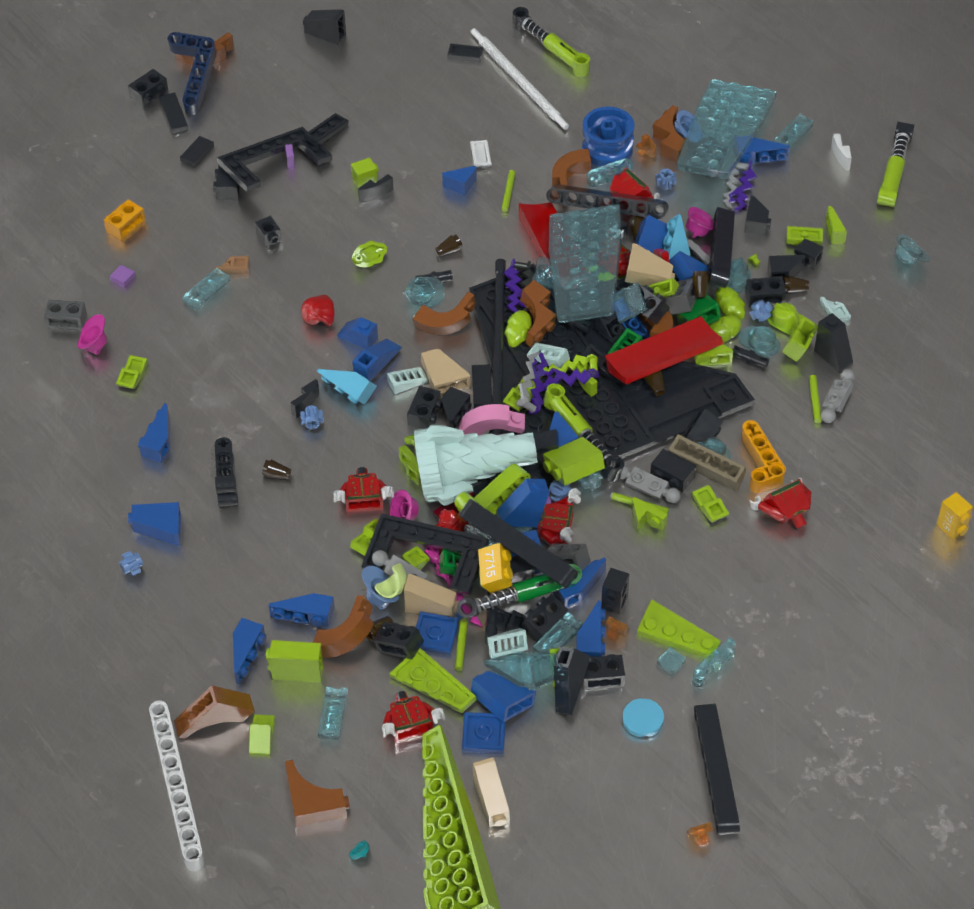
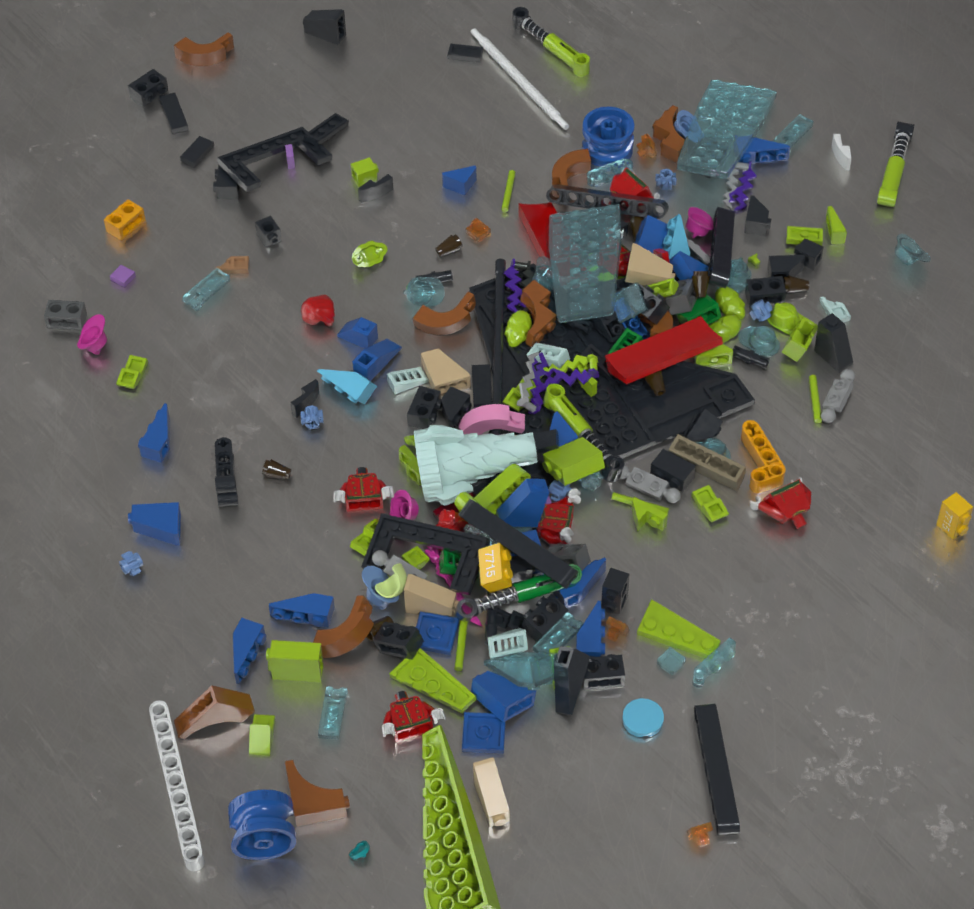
(199, 76): dark blue beam -> none
(262, 824): none -> blue piece
(478, 230): none -> clear orange tile
(481, 154): white tile -> none

